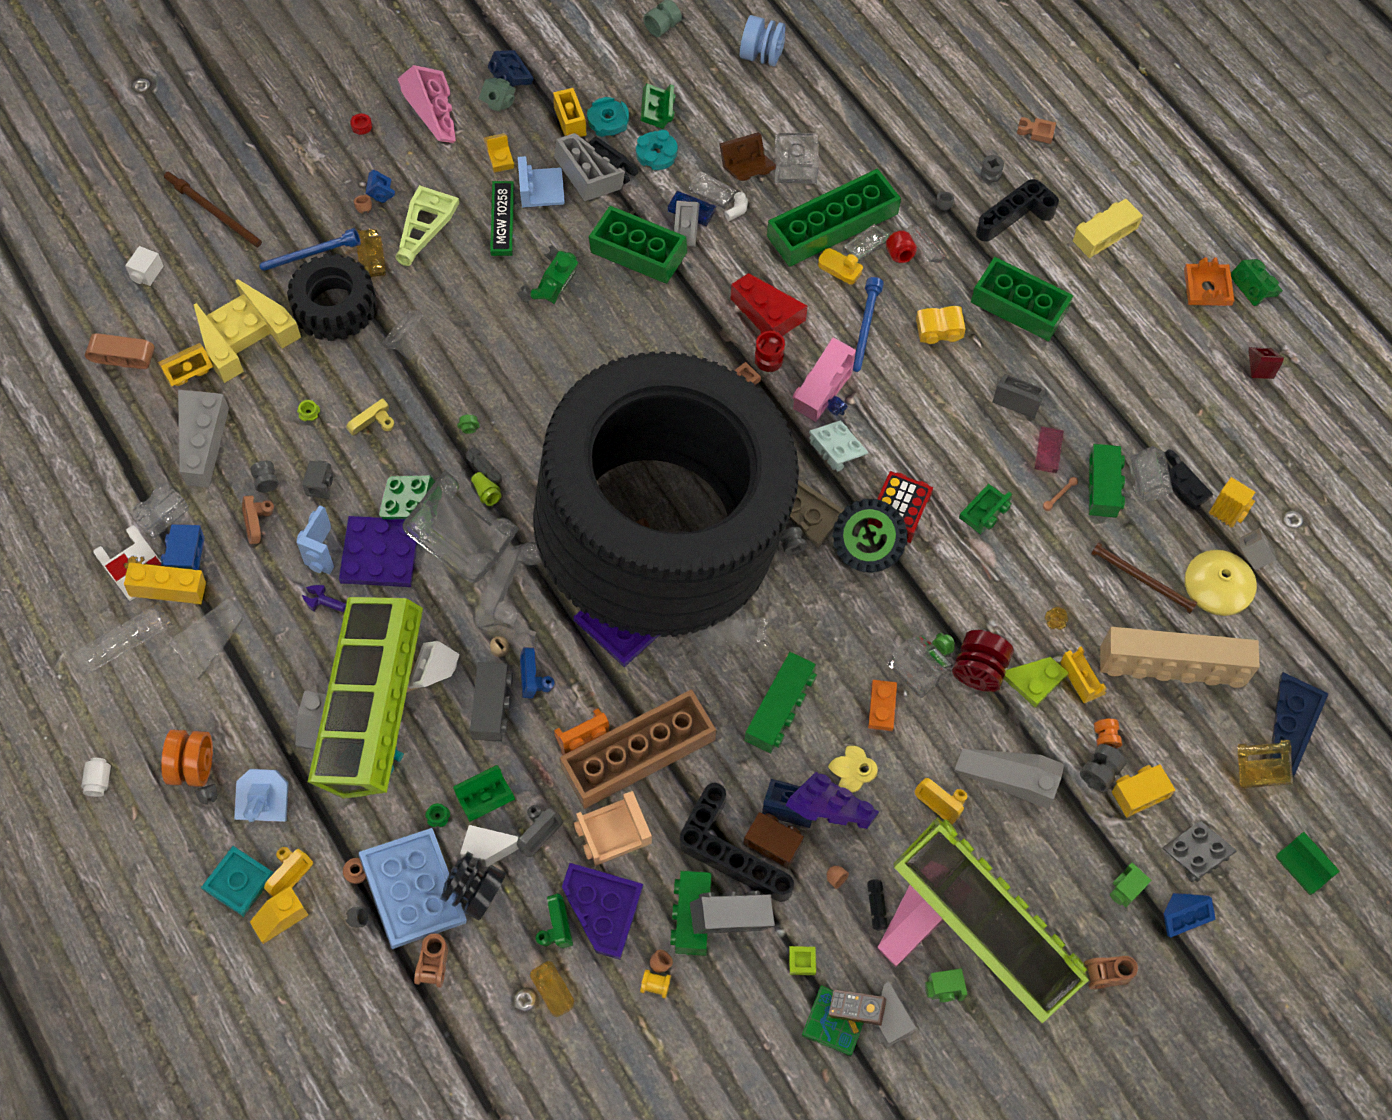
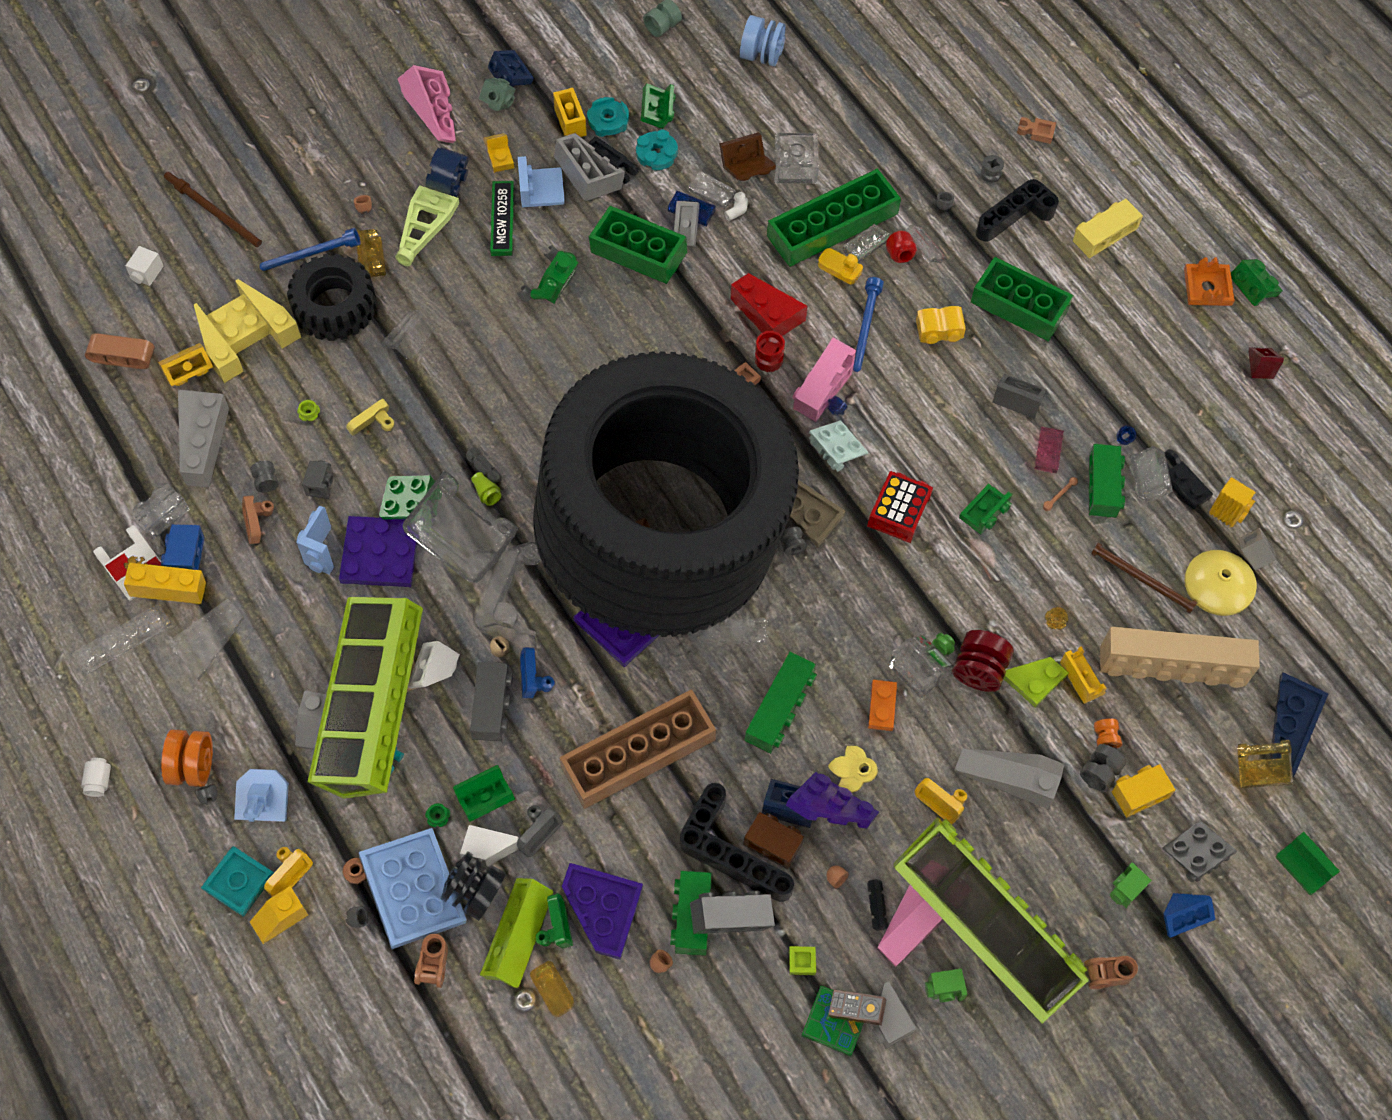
(319, 590): dark purple bar -> none
(361, 124): red tile -> none
(379, 187): blue bracket -> none
(447, 171): none -> dark blue brick
(468, 424): bright green plate -> none
(517, 932): none -> lime panel
(582, 733): orange piece -> none
(613, 830): light nougat panel -> none
(655, 983): yellow bush -> none
(847, 544): wheel -> none
(1123, 430): none -> clear blue hinge

